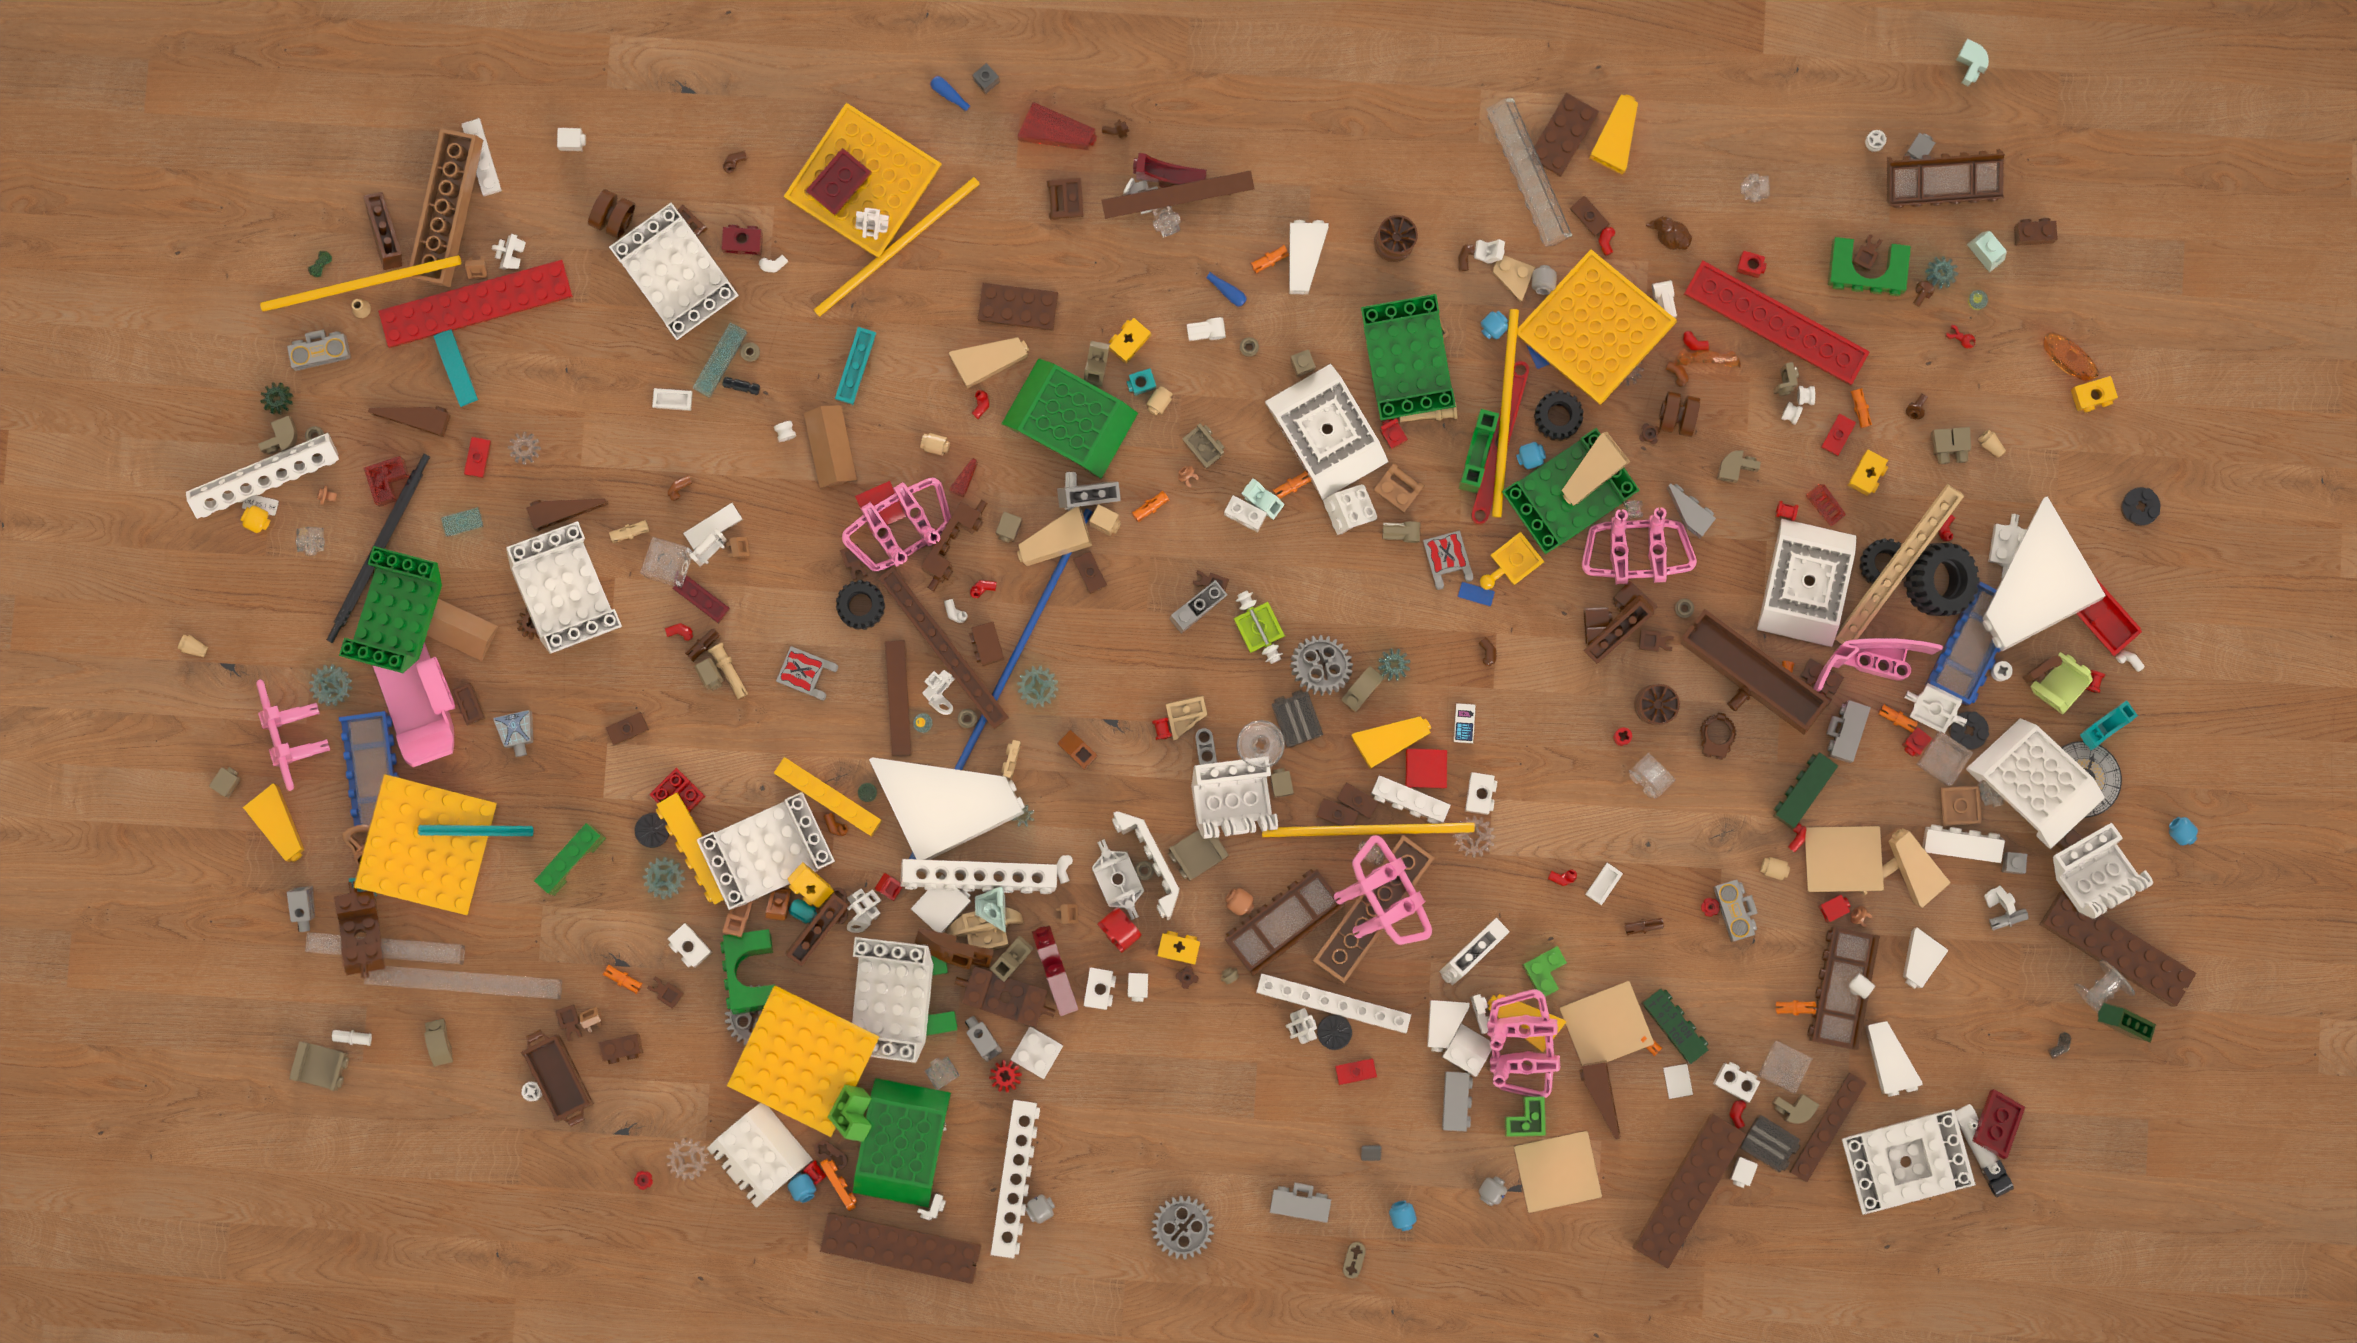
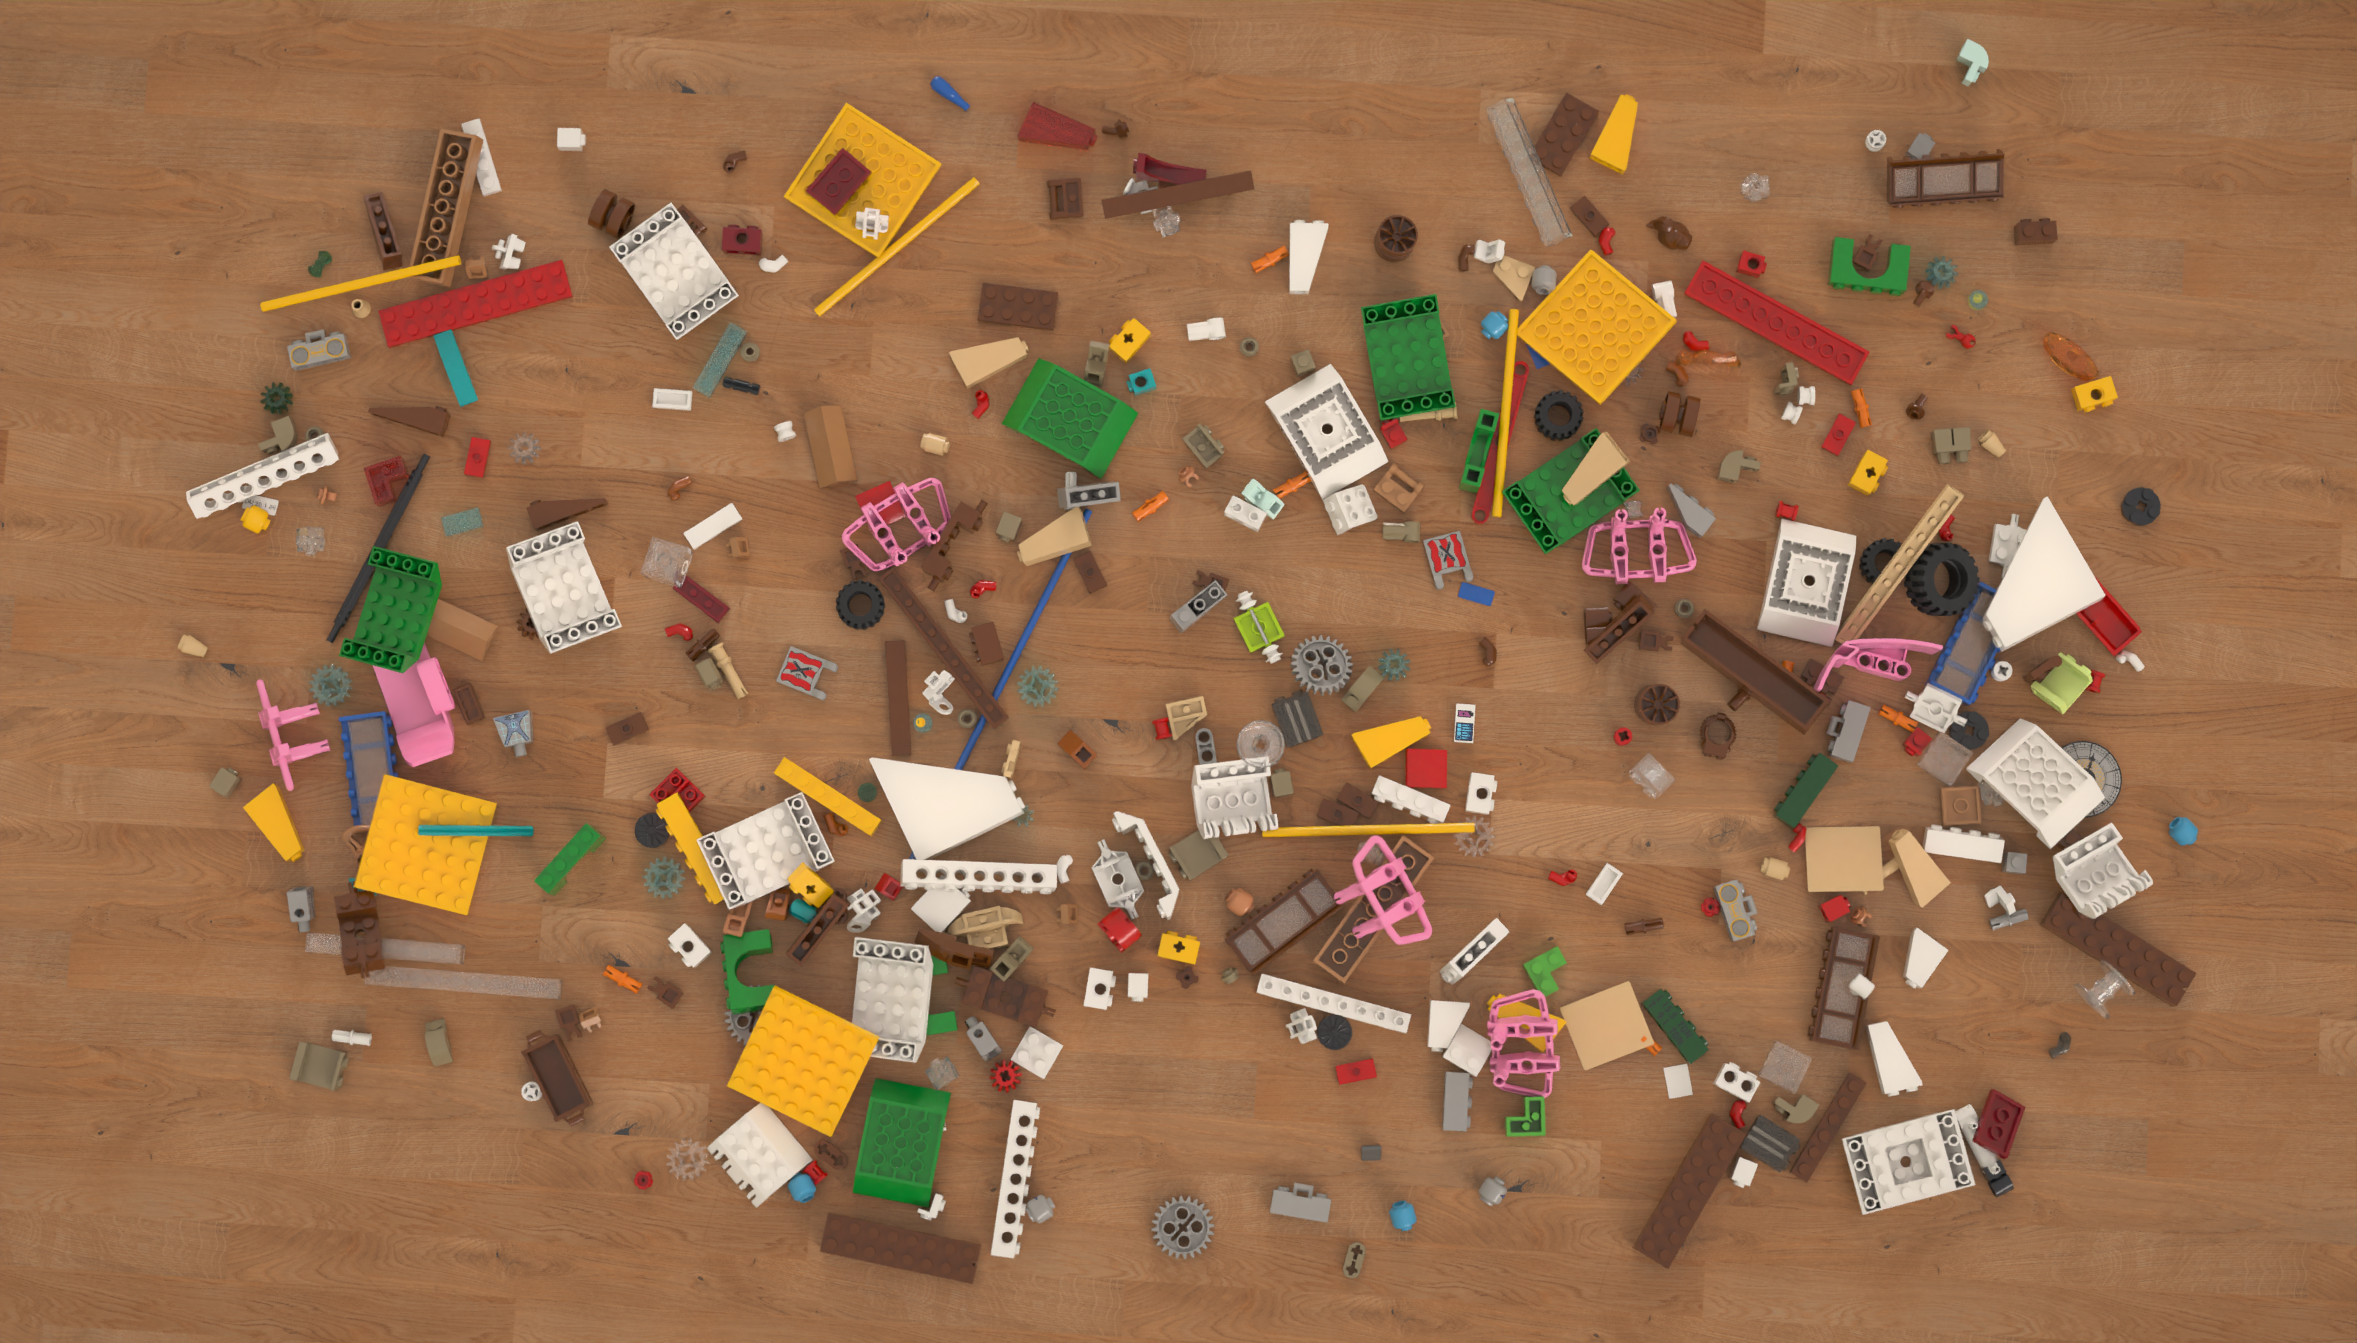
(621, 1047): reddish brown brick -> none
(629, 531): tan pin -> none
(708, 547): white container -> none
(839, 1184): orange plate -> none
(849, 1111): bright green brick -> none
(855, 365): teal plate -> none
(963, 481): clear red slope -> none
(986, 78): dark grey brick -> none
(992, 907): light aqua slope -> none
(1054, 970): arch -> none
(1105, 520): tan brick -> none
(1159, 401): tan brick -> none
(1232, 293): blue piece -> none
(1479, 1005): white plate -> none
(1515, 560): yellow plate -> none
(1531, 455): dark azure head -> none
(1558, 1171): tan sticker -> none
(1599, 1085): reddish brown slope -> none
(1796, 1007): orange pin -> none
(1831, 500): clear red slope -> none
(1988, 250): light aqua torso -> none
(2108, 725): teal arch -> none
(2126, 1022): dark green brick -> none

